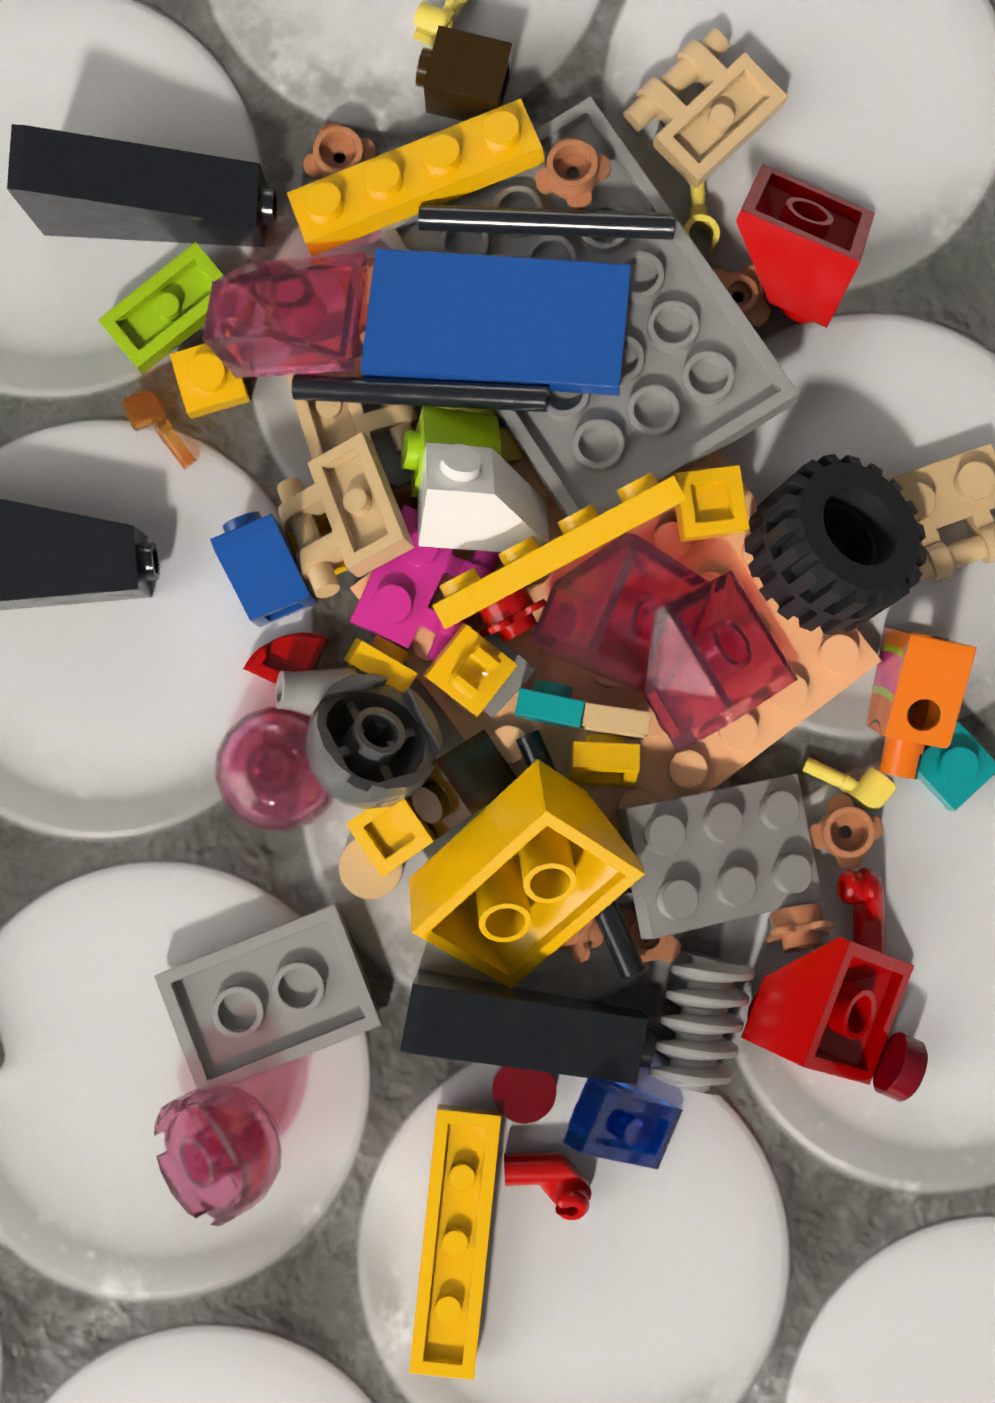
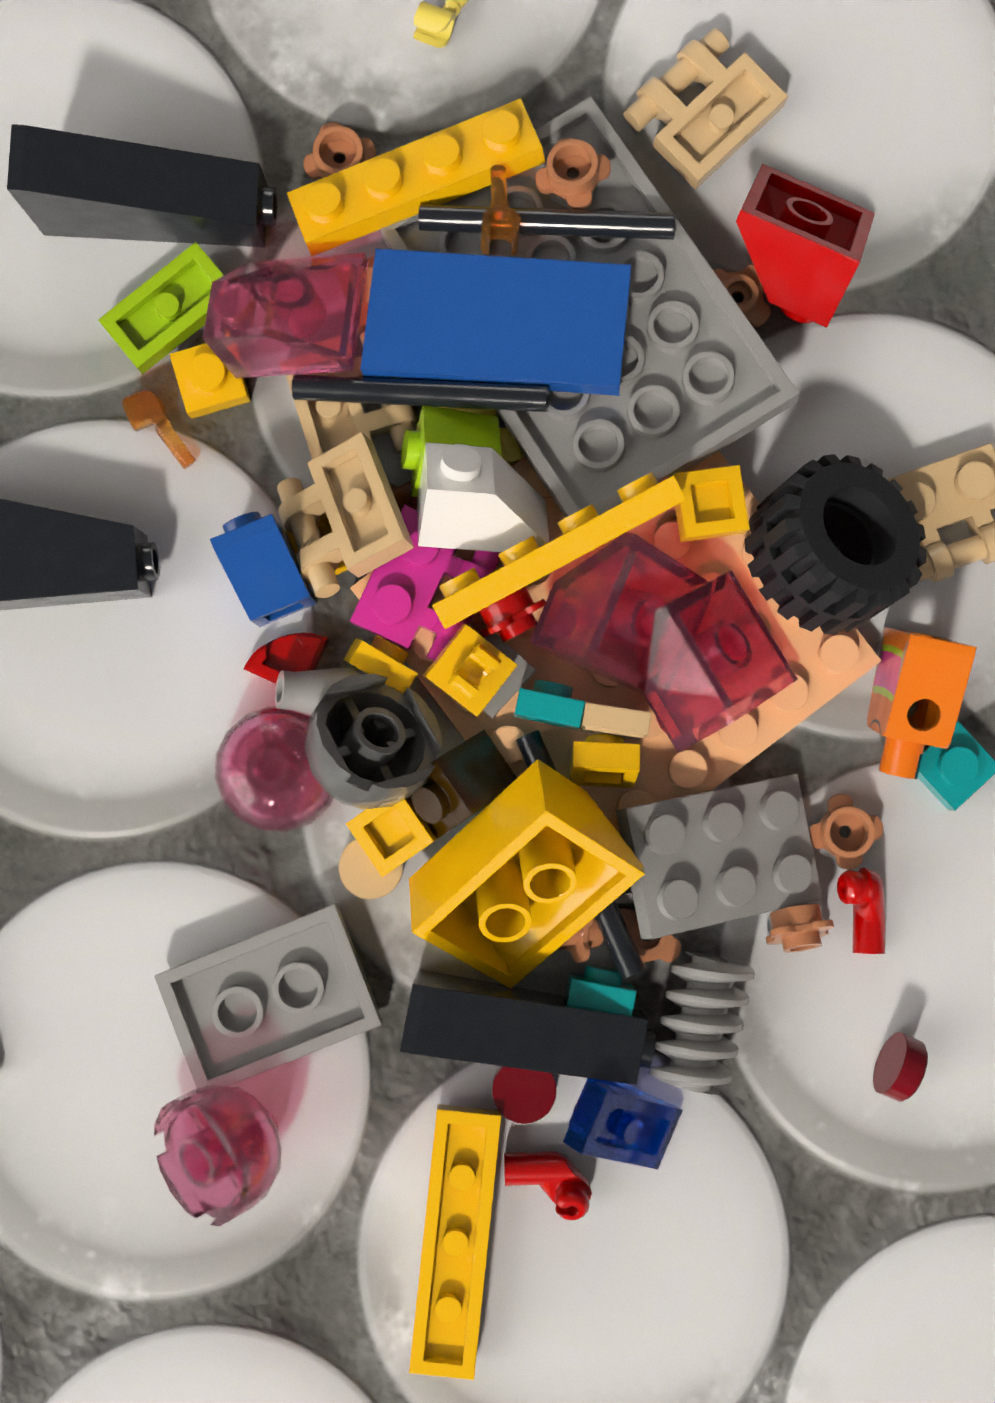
(464, 74): dark brown brick -> none
(499, 219): none -> clear orange hand
(600, 990): none -> teal plate
(698, 216): light yellow hand -> none
(830, 1009): red slope -> none
(868, 792): light yellow hand -> none

